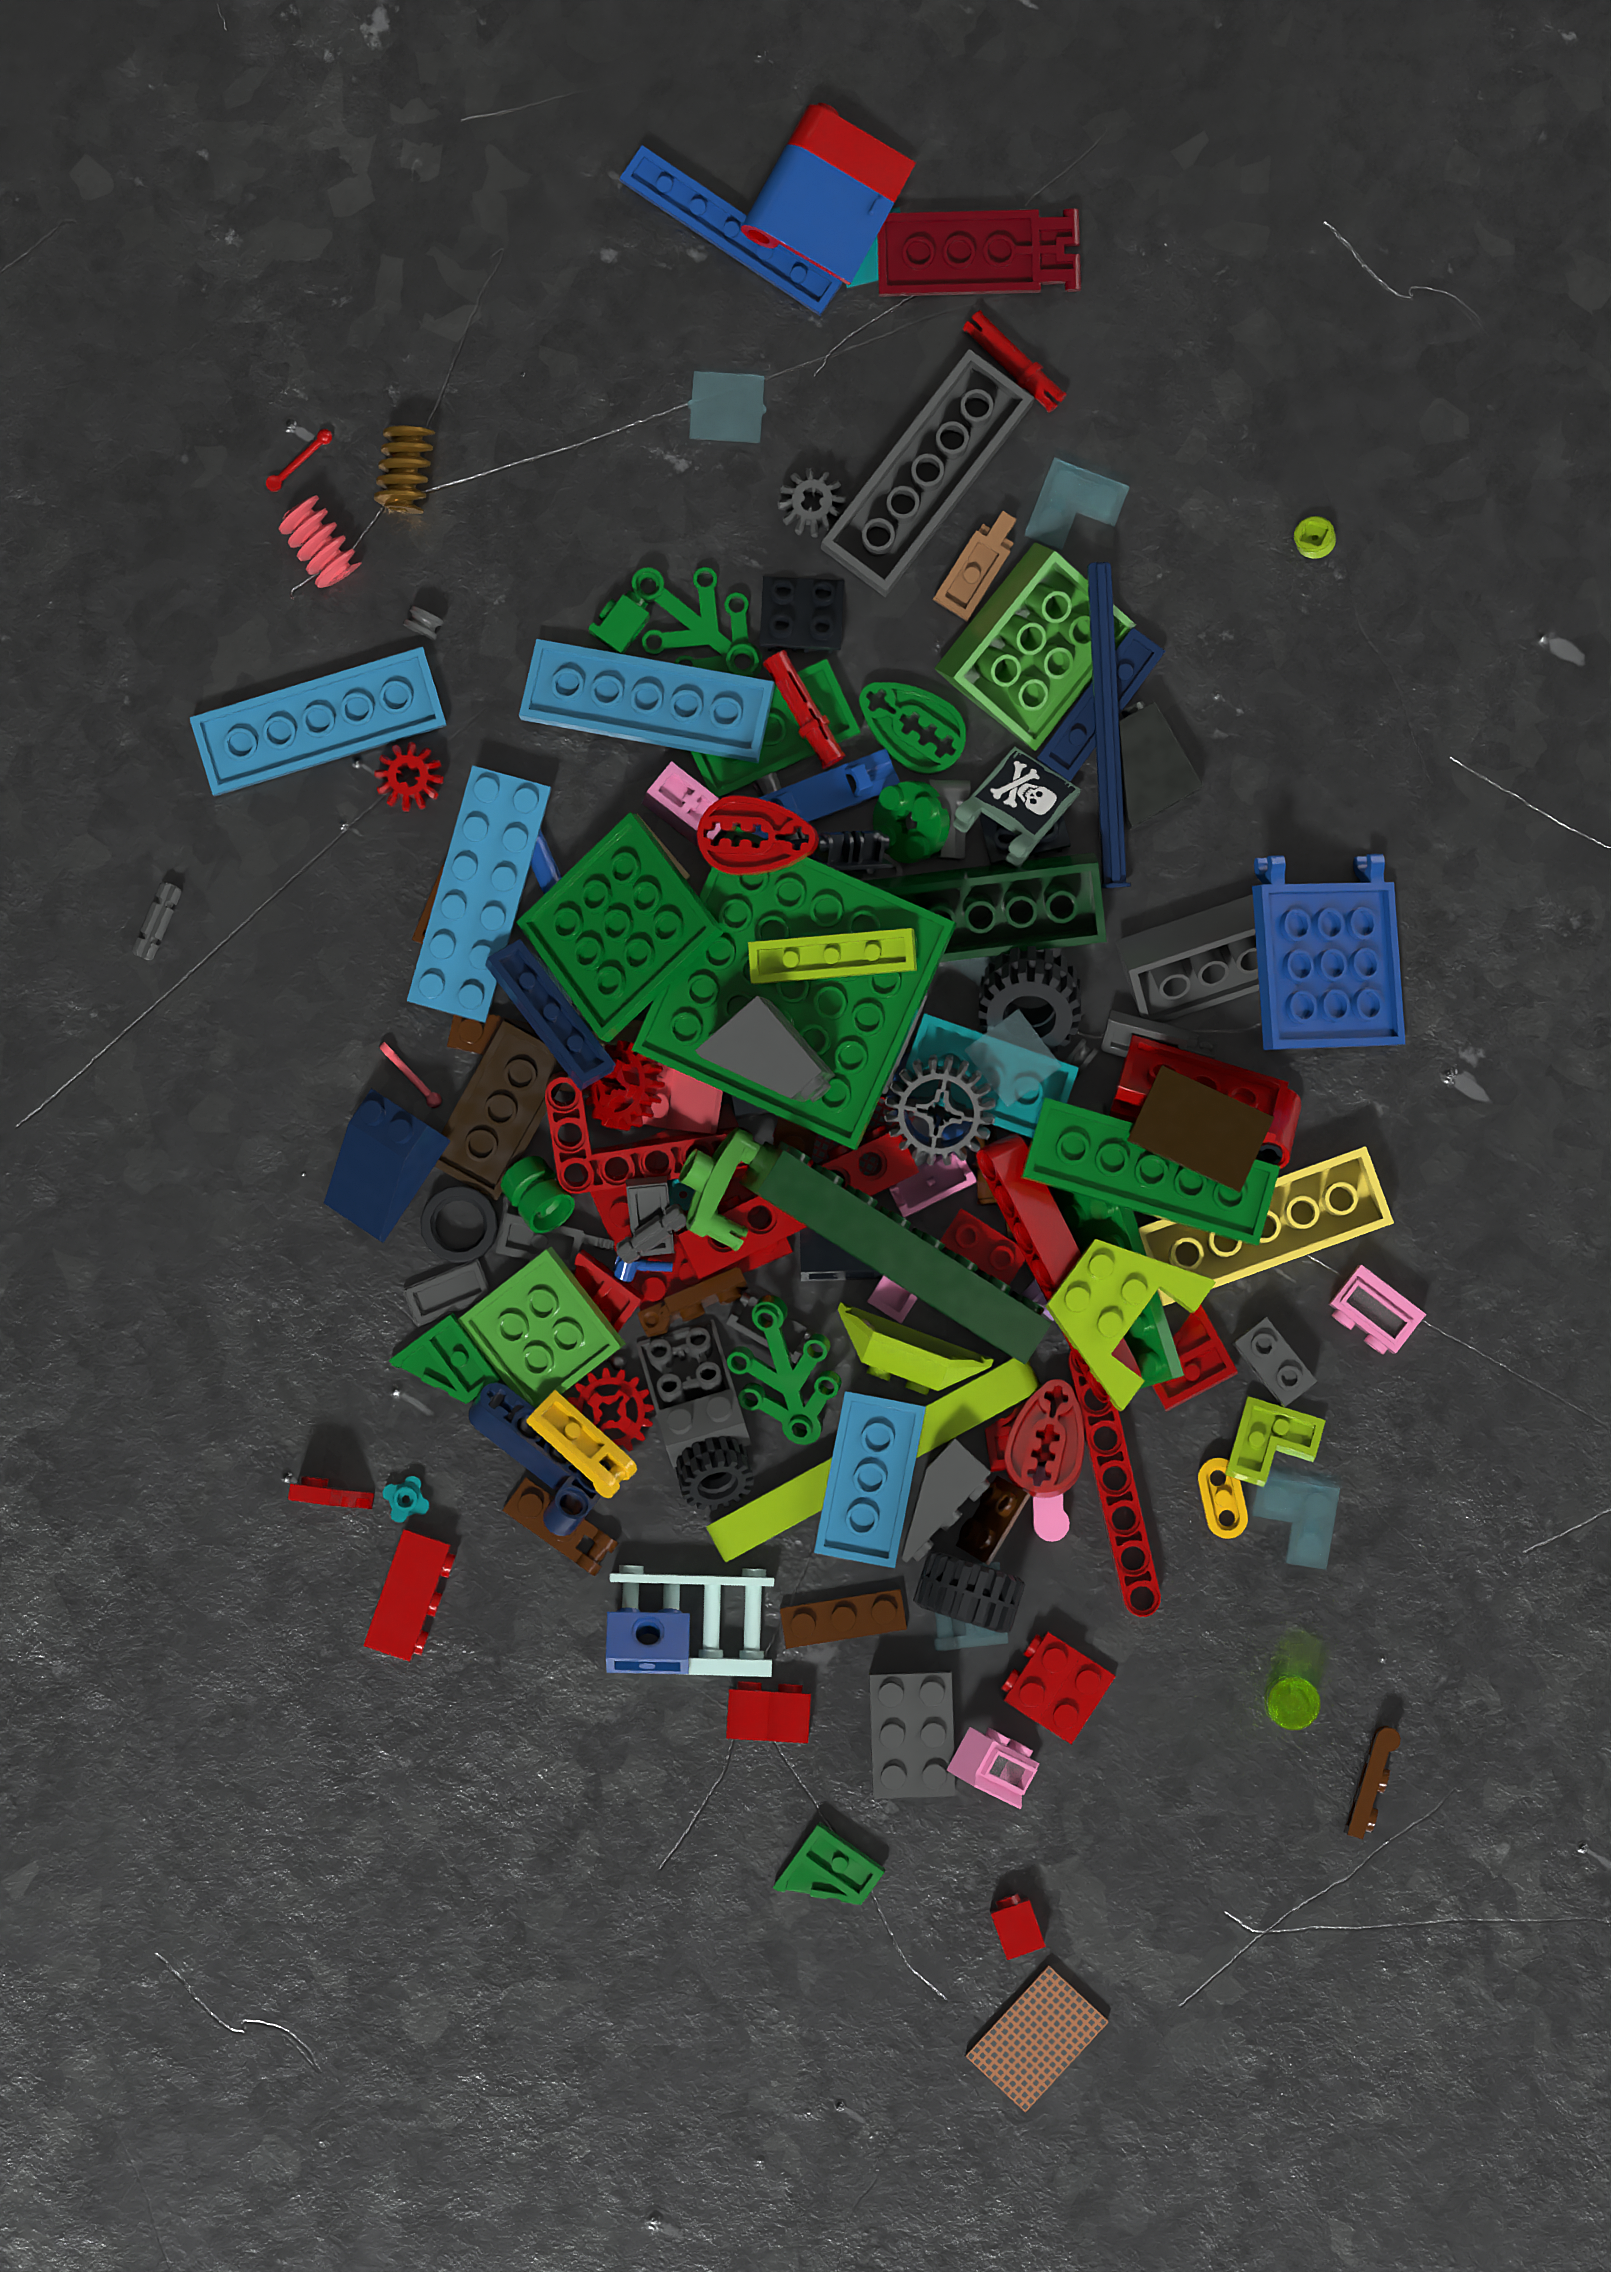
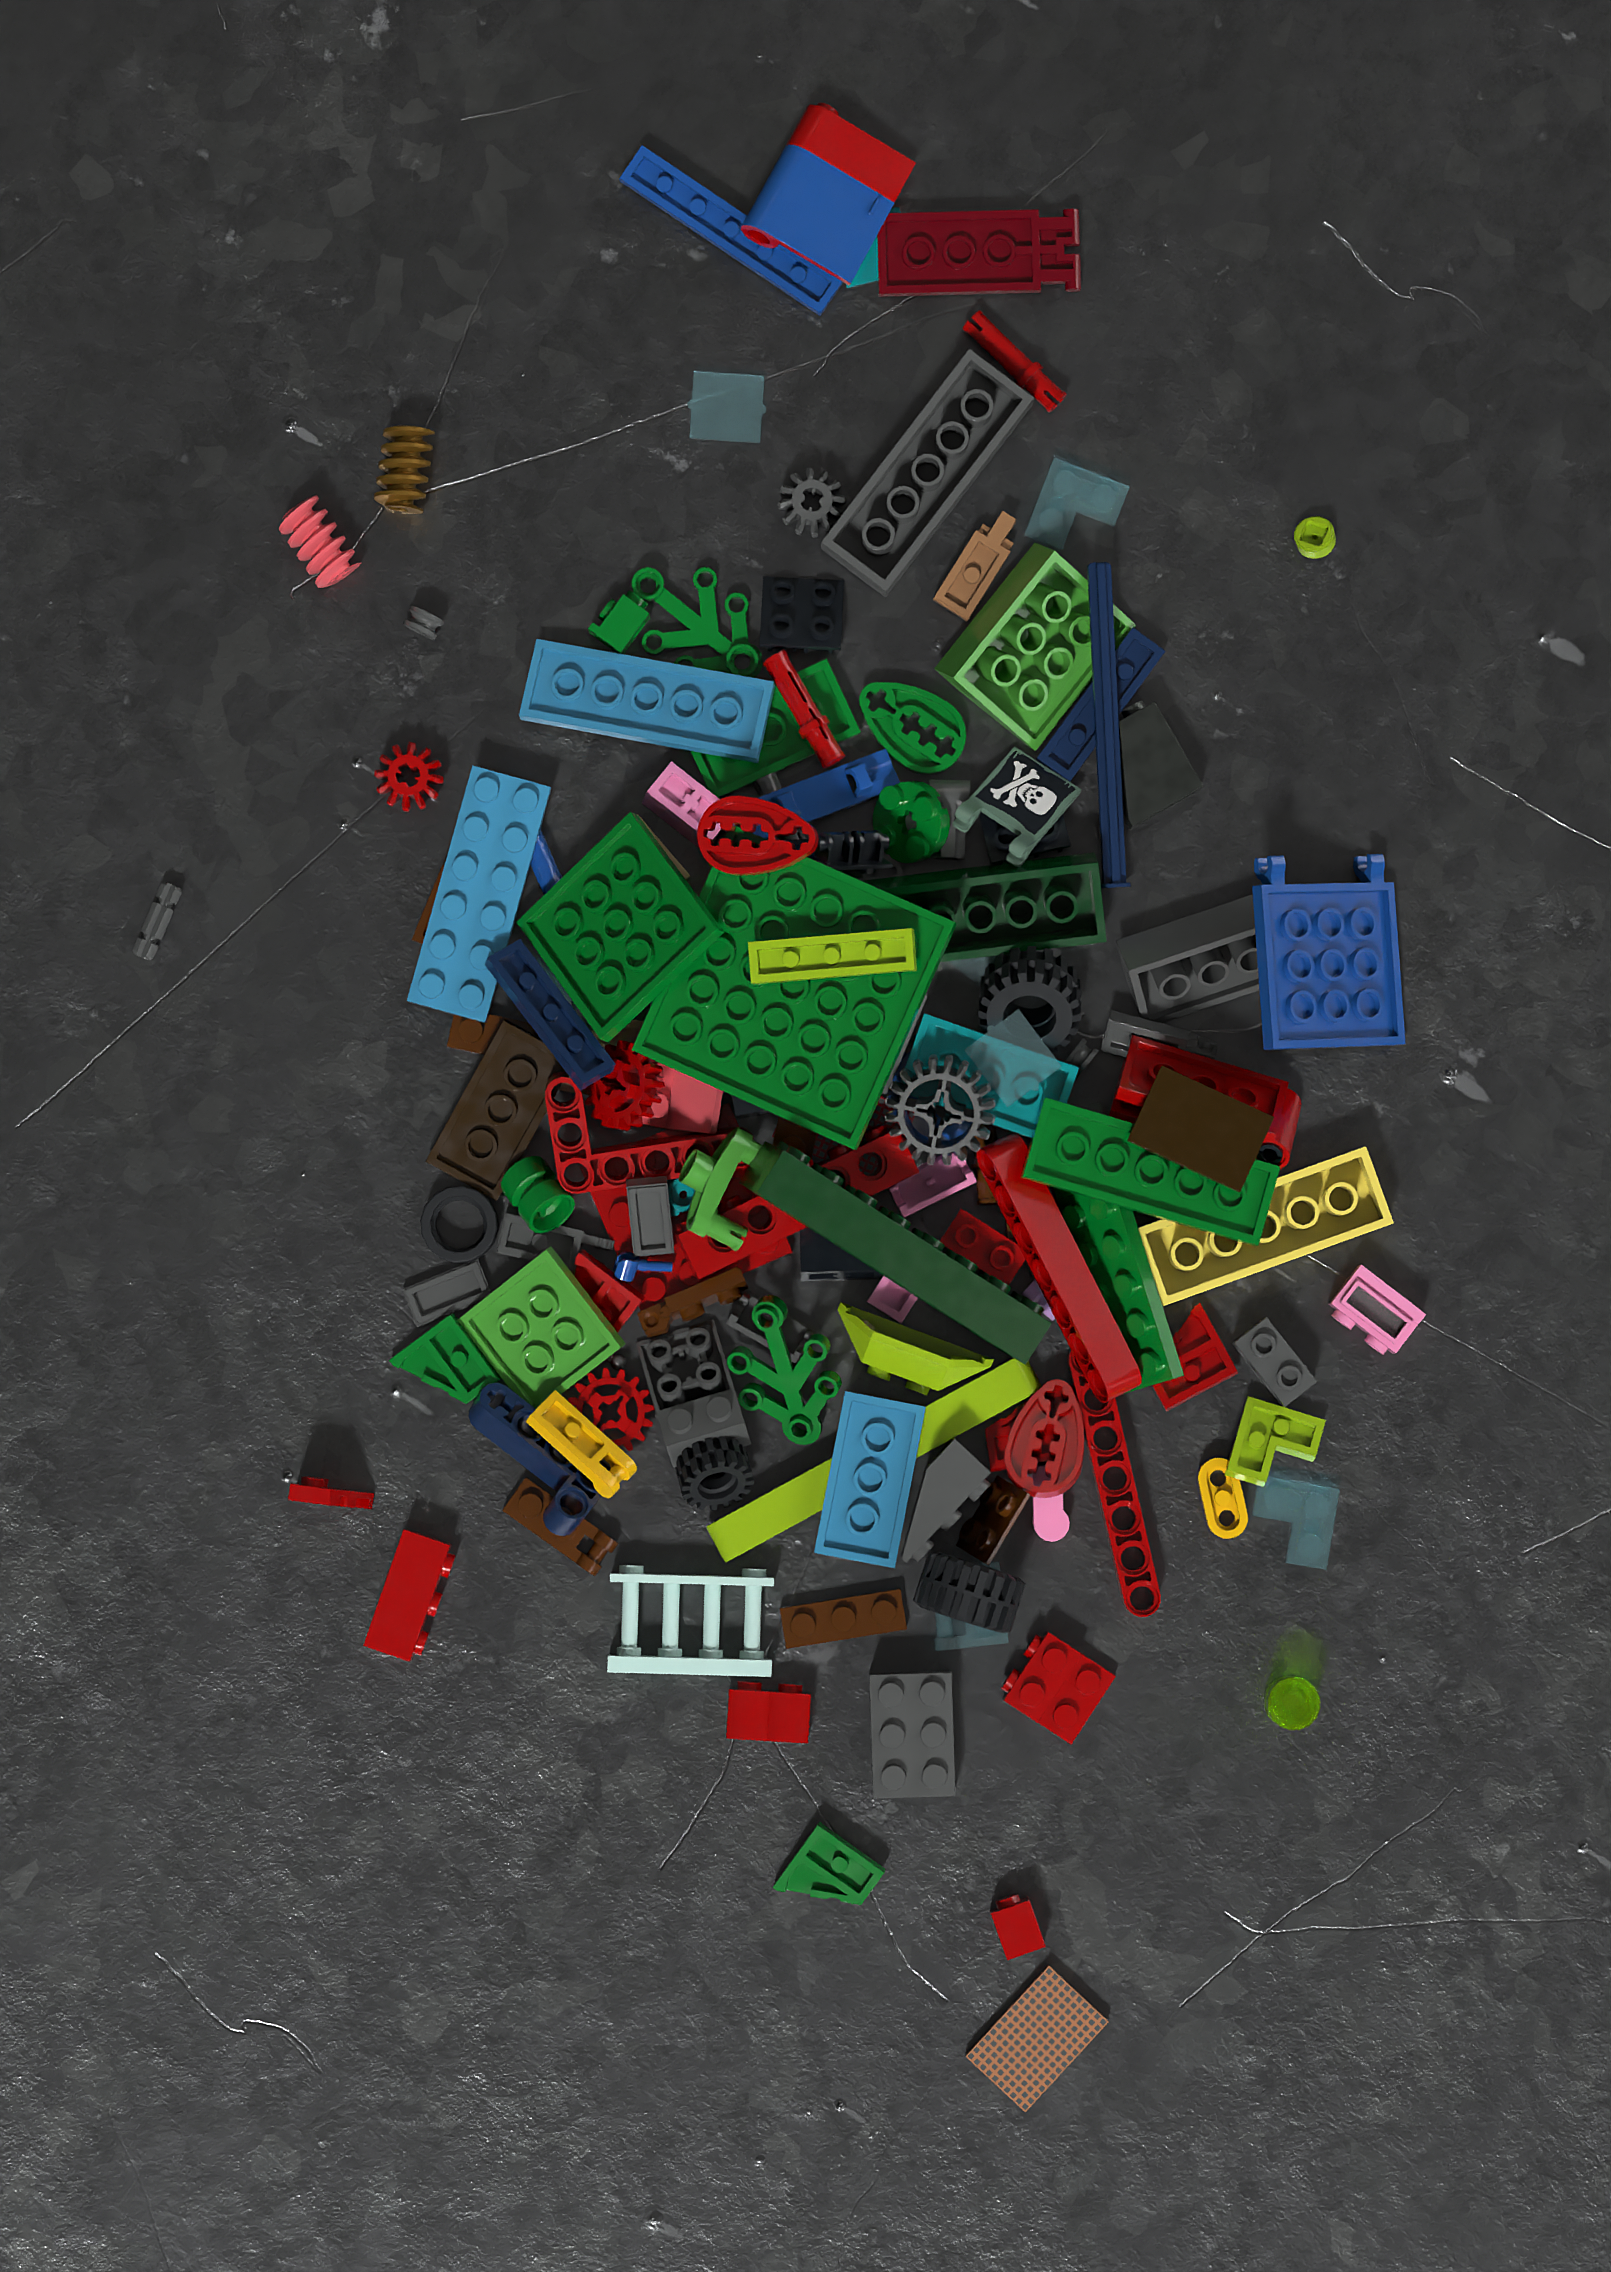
(274, 482): red hinge -> none
(318, 721): dark azure plate -> none
(382, 1164): dark blue slope -> none
(402, 1510): teal plate -> none
(433, 1099): coral hinge -> none
(652, 1233): dark grey axle -> none
(665, 1656): blue brick -> none
(768, 1051): dark grey slope -> none
(994, 1766): bright pink window -> none
(1105, 1298): lime wing -> none
(1372, 1780): reddish brown plate -> none

